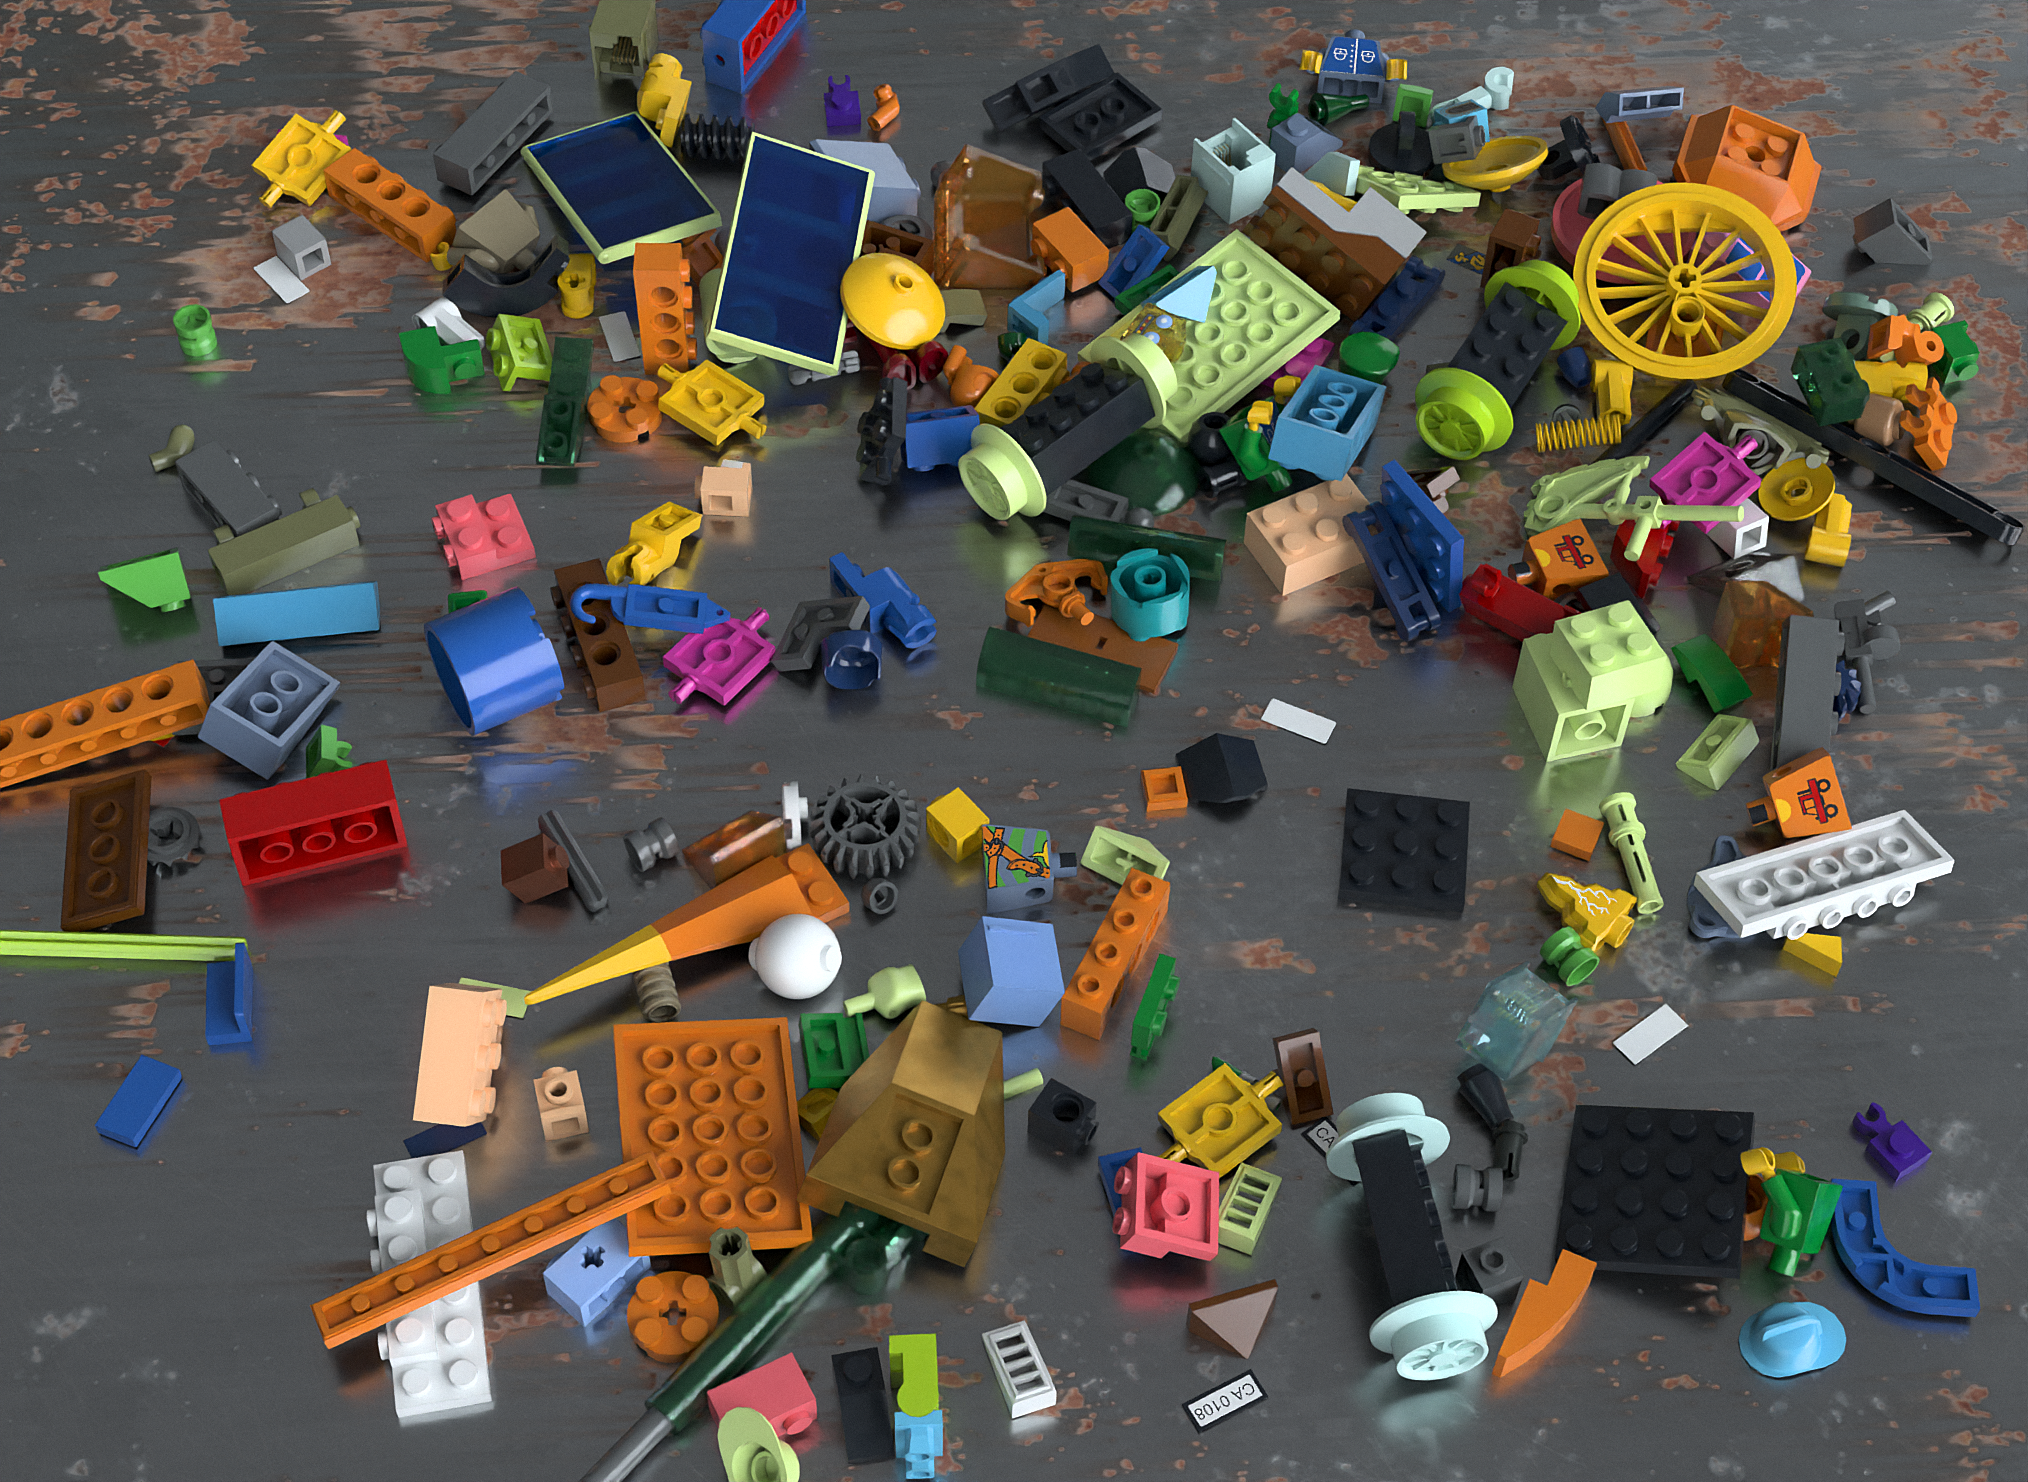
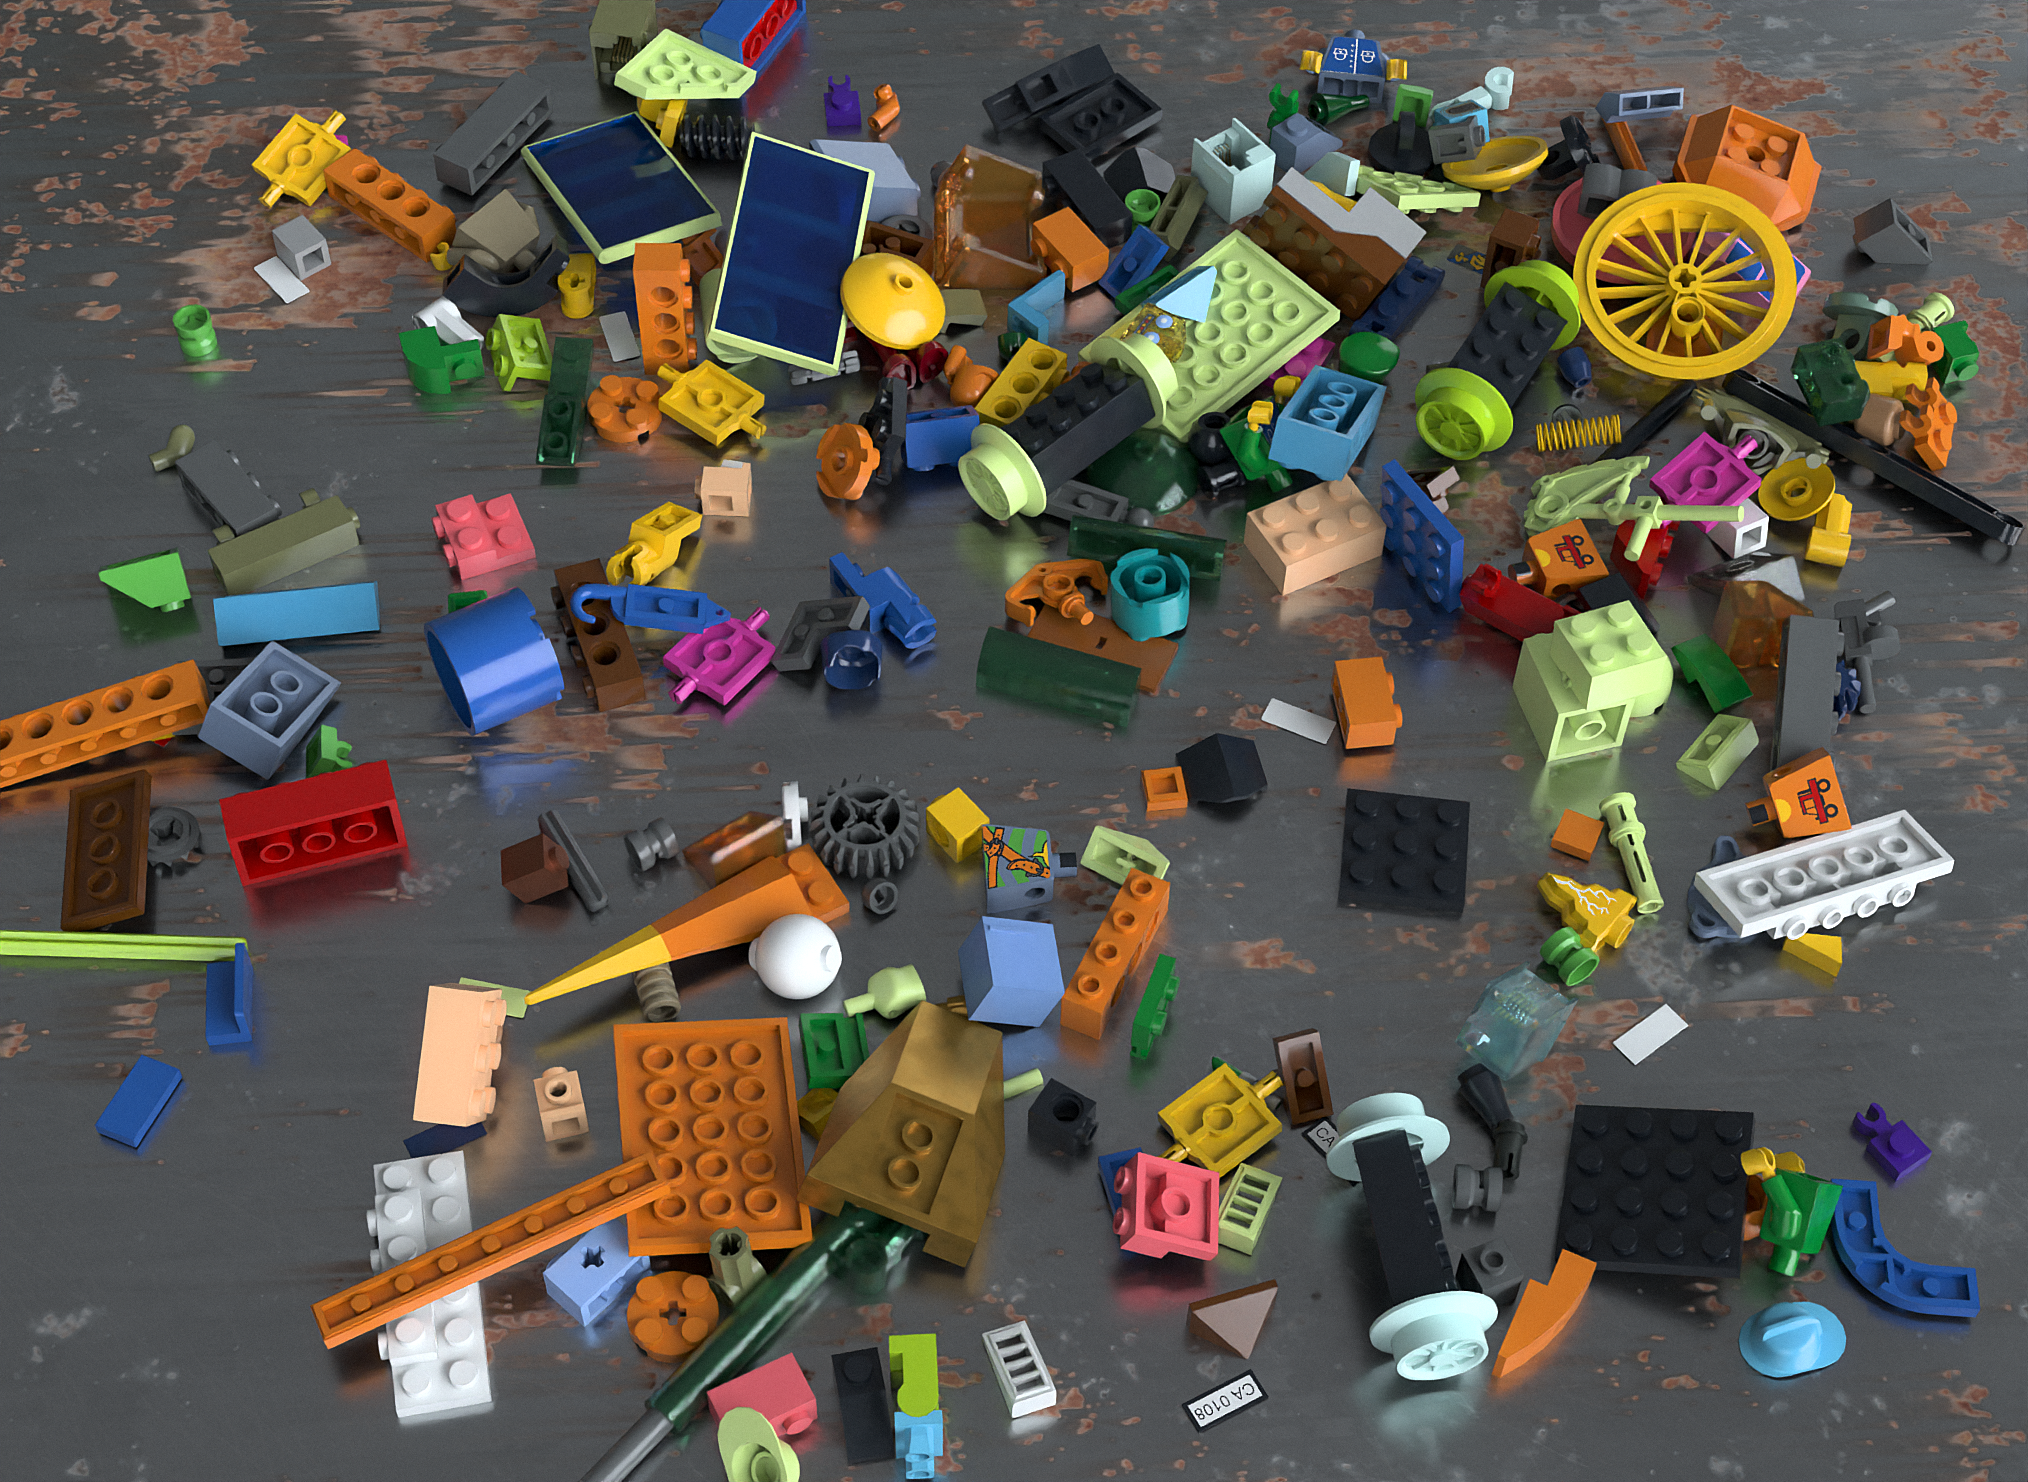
(682, 70): none -> yellowish green plate
(846, 461): none -> orange plate
(1365, 702): none -> orange brick
(1392, 570): dark blue plate -> none
(1612, 387): yellow piece -> none

